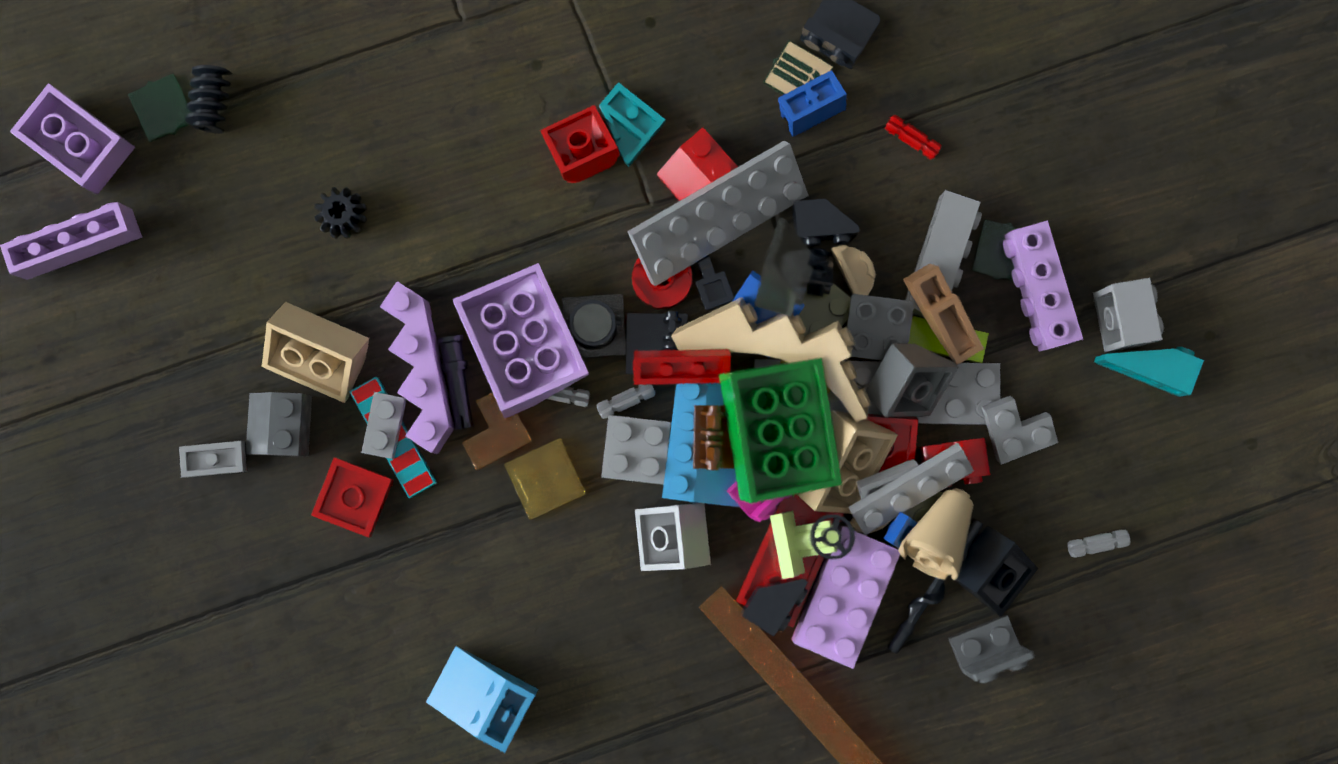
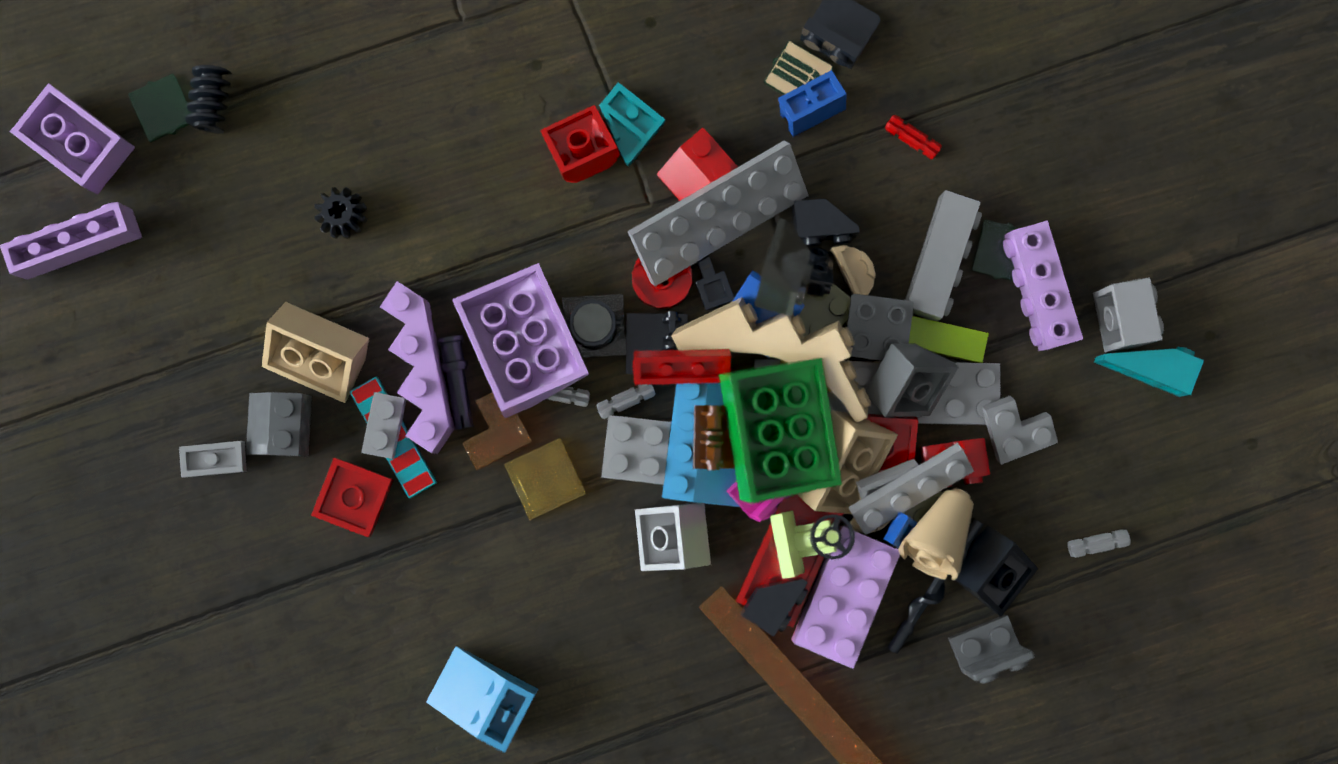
(943, 313): medium nougat slope -> none

